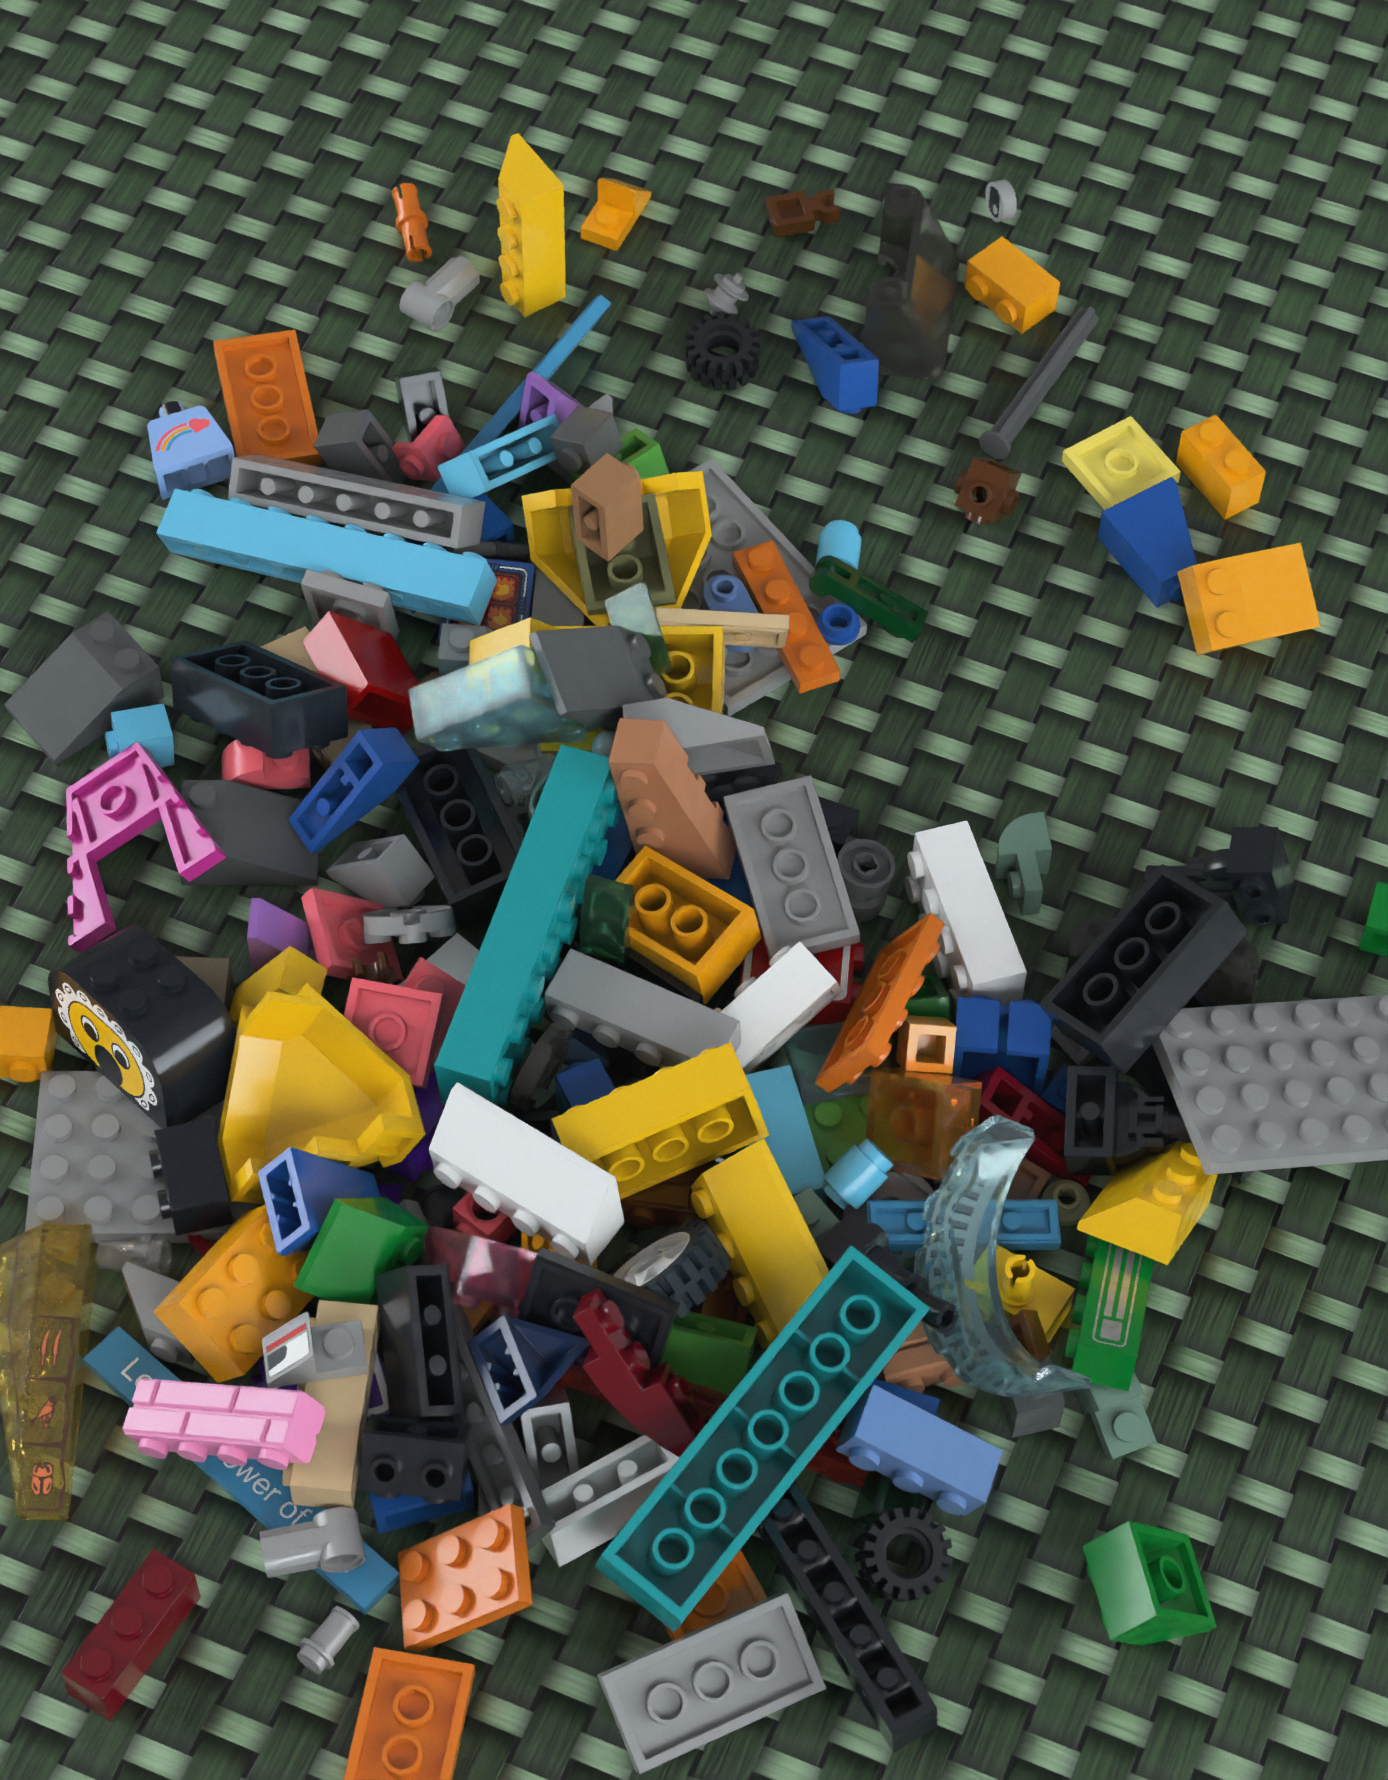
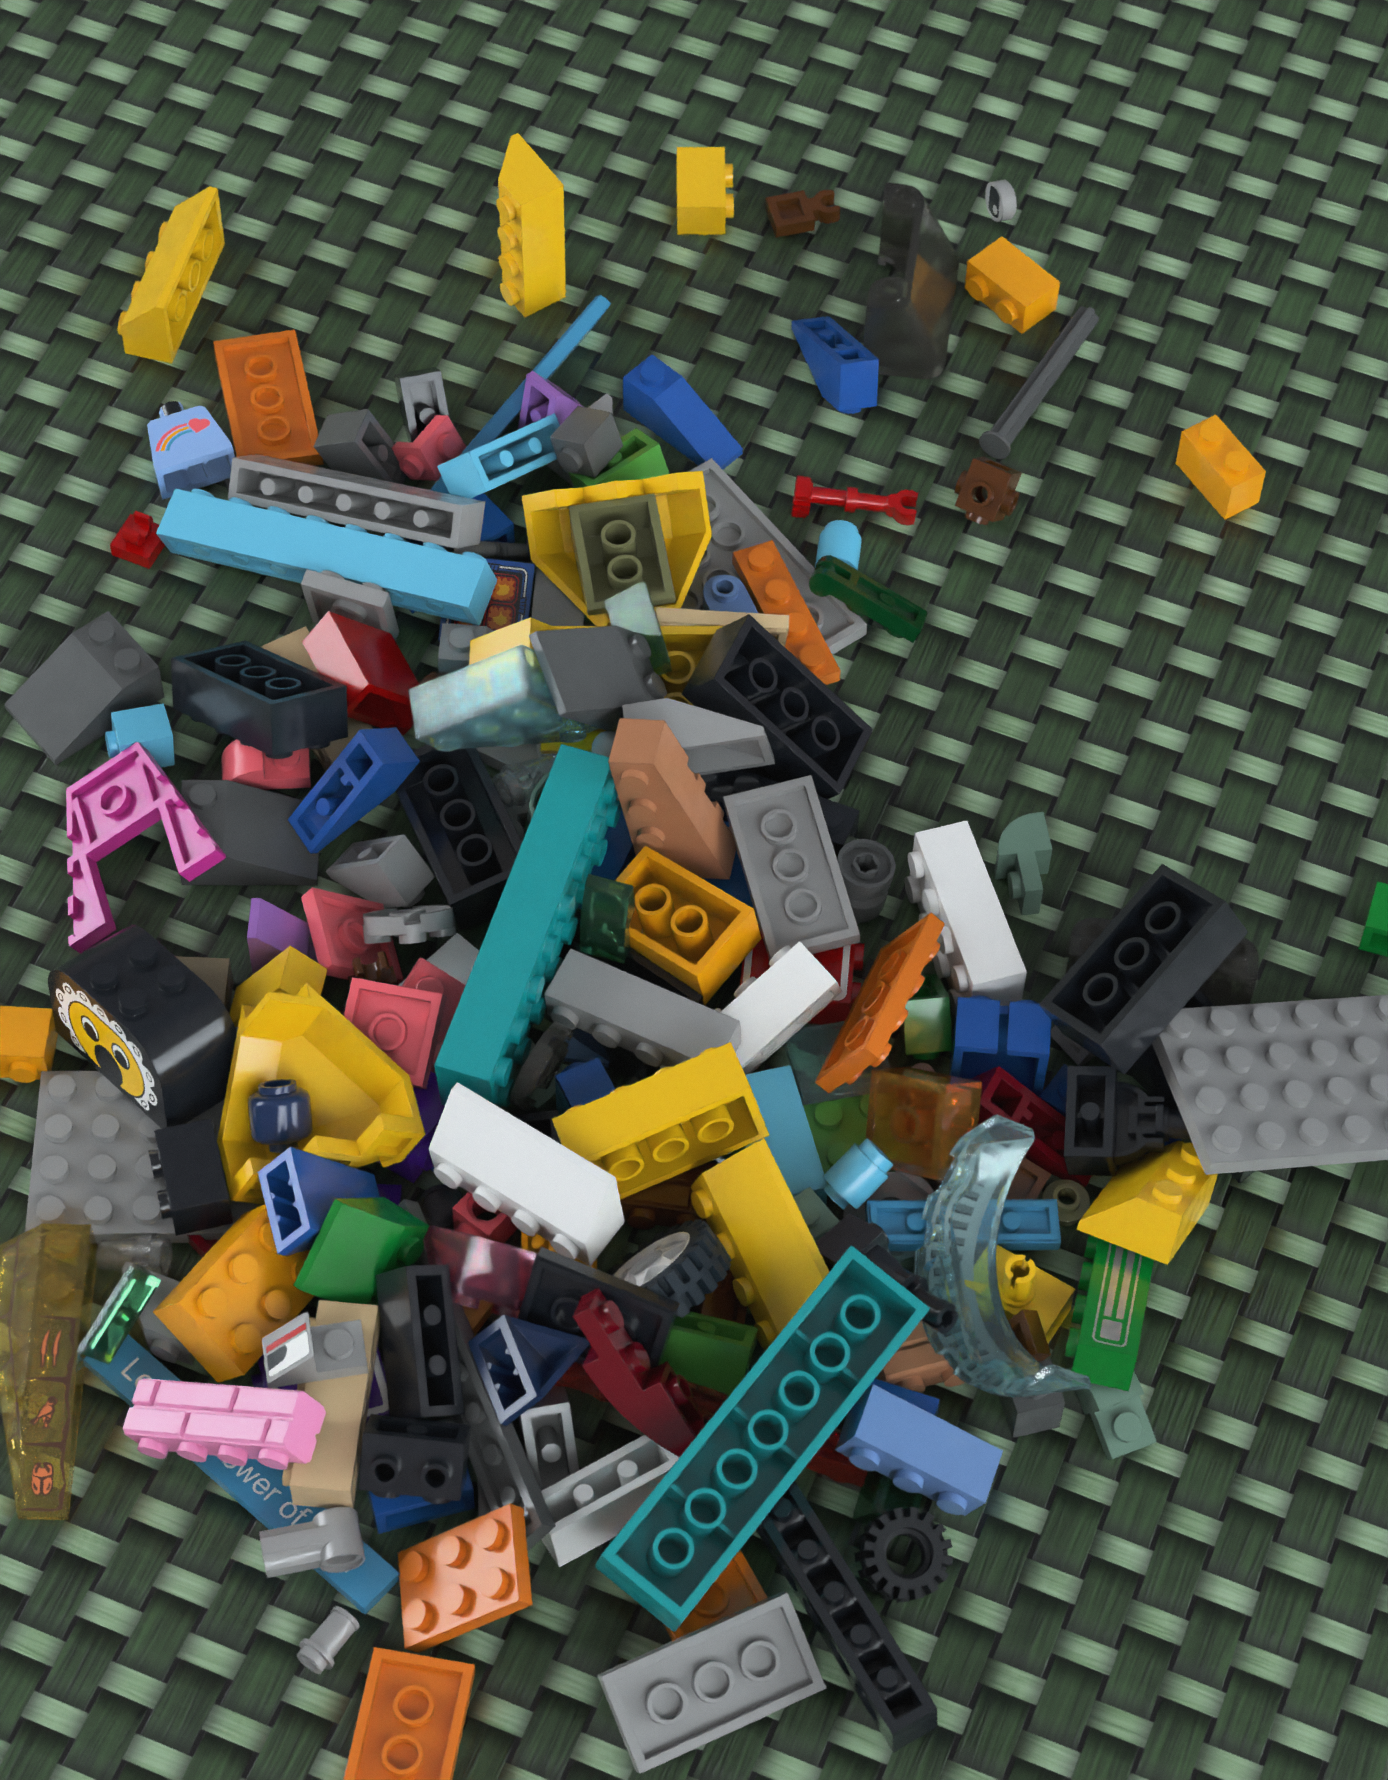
(119, 1314): none -> clear green slope
(131, 1634): dark red brick -> none
(138, 540): none -> red tile
(174, 279): none -> yellow slope
(280, 1114): none -> dark blue head
(411, 222): orange pin -> none
(434, 300): light grey piece -> none
(607, 506): medium nougat brick -> none
(614, 213): light orange slope -> none
(677, 414): none -> blue slope
(702, 191): none -> yellow piece
(722, 333): black tyre -> none
(726, 294): light grey wheel -> none
(762, 683): none -> black brick
(839, 615): blue plate -> none
(851, 500): none -> red piece
(926, 1044): light orange brick -> none
(1119, 463): light yellow plate -> none
(1147, 1584): green slope -> none
(1150, 540): blue slope -> none
(1248, 598): light orange slope -> none
(1248, 875): black brick -> none

